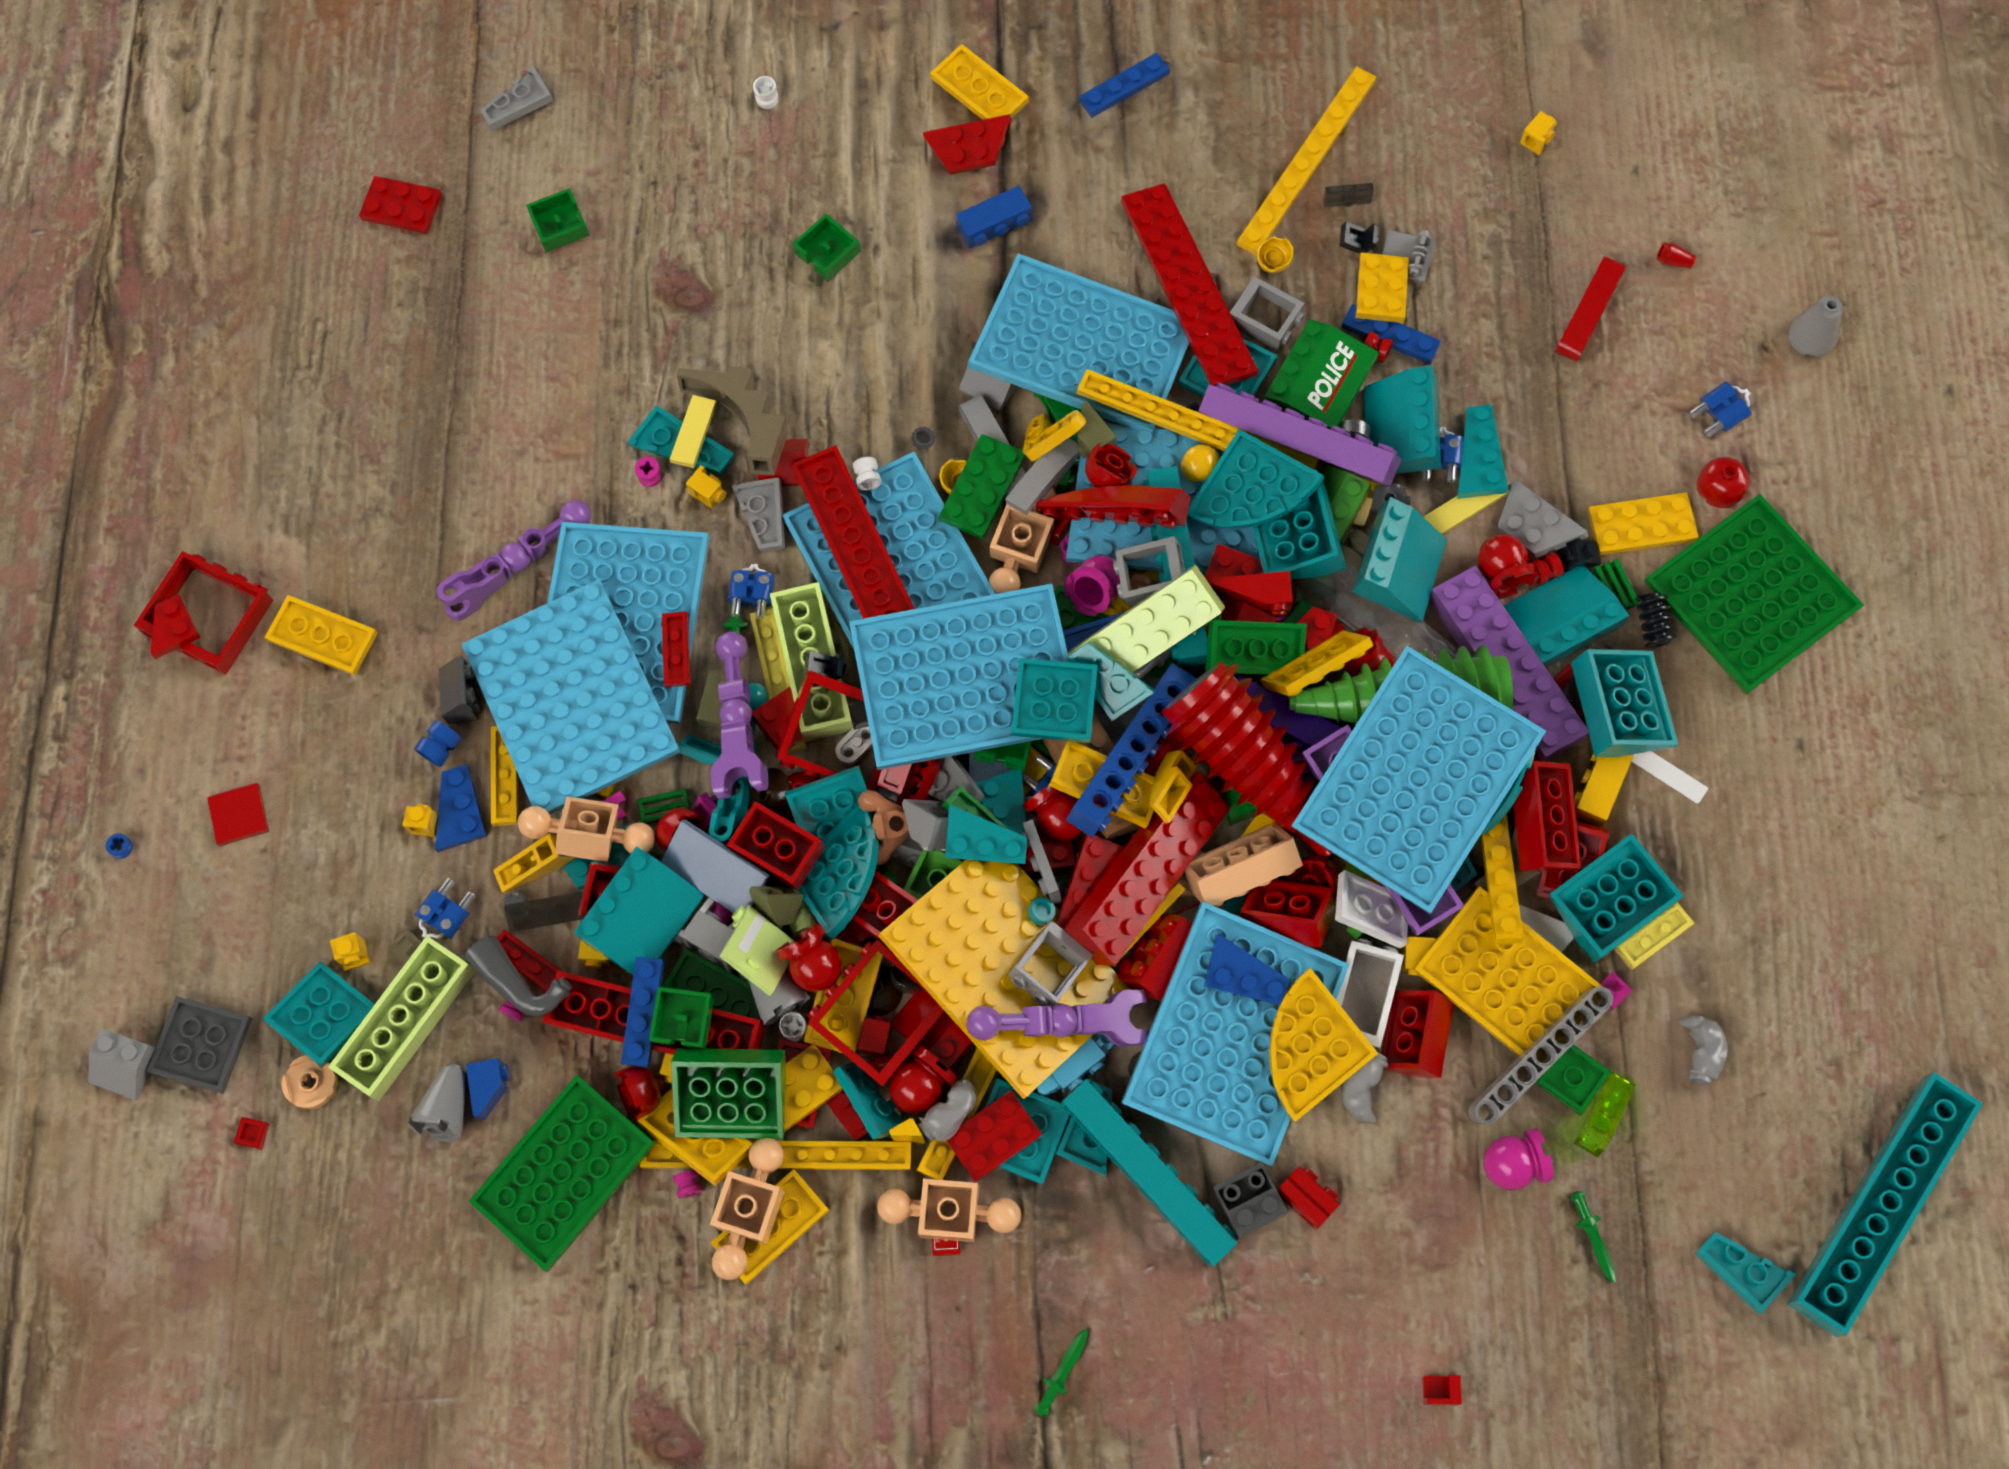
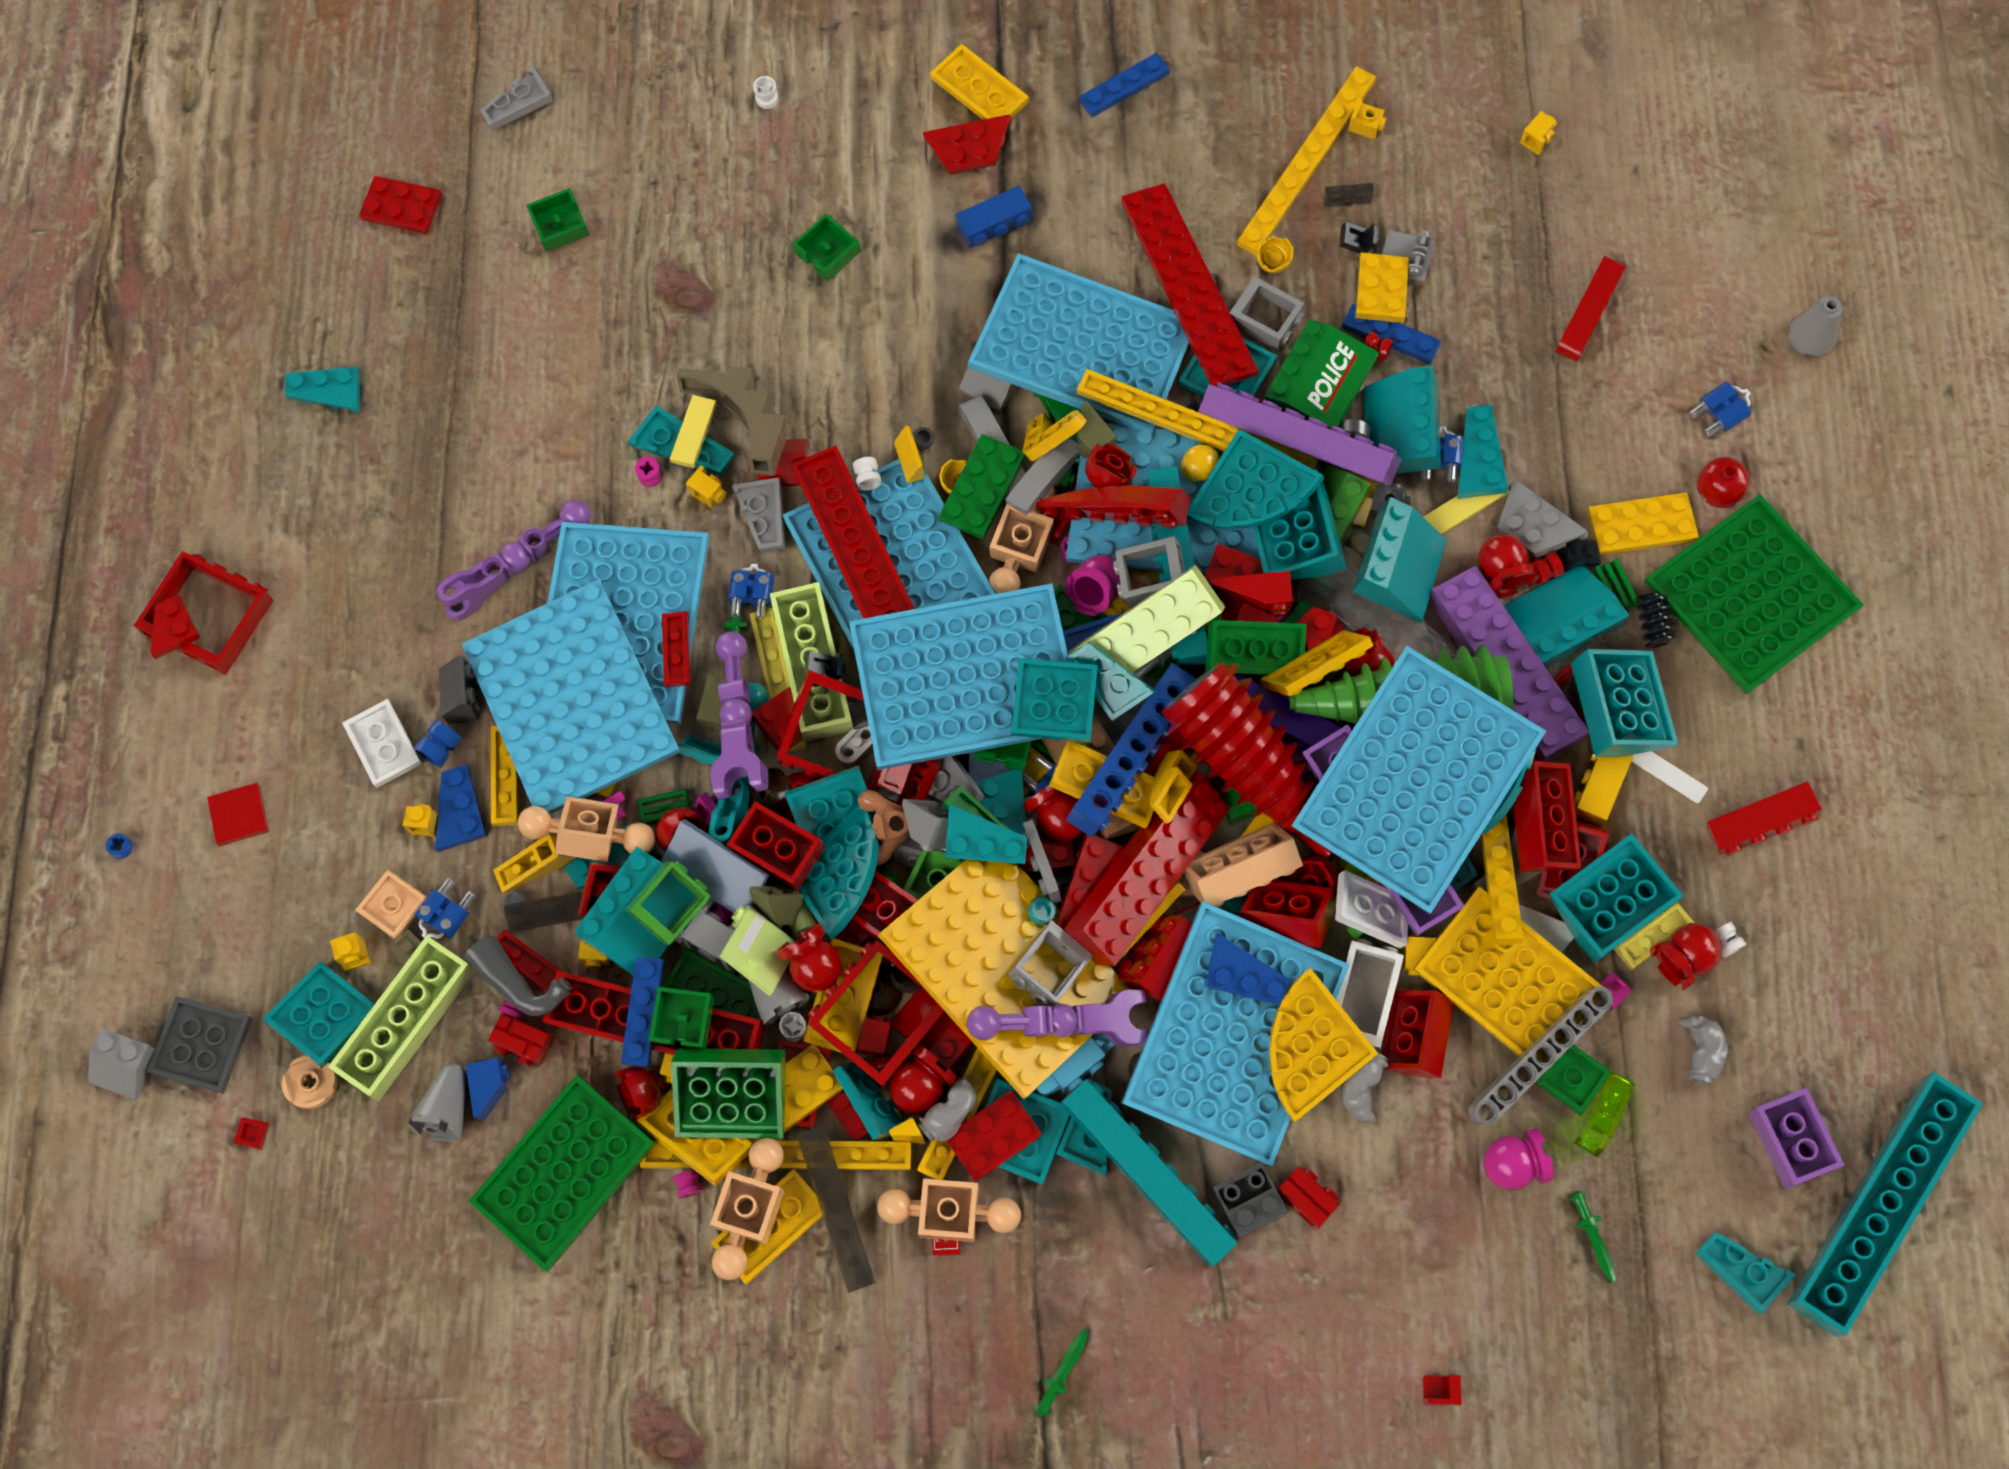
(321, 635): yellow plate -> none
(329, 387): none -> teal wing
(382, 743): none -> white plate
(391, 904): none -> light nougat plate
(521, 1040): none -> red brick
(695, 886): none -> bright green window
(835, 1208): none -> clear smoke tile
(909, 456): none -> yellow slope
(1367, 120): none -> yellow brick
(1674, 255): red cone -> none
(1689, 952): none -> red tile
(1726, 933): none -> white wheel
(1764, 819): none -> red wedge
(1795, 1138): none -> medium lavender brick

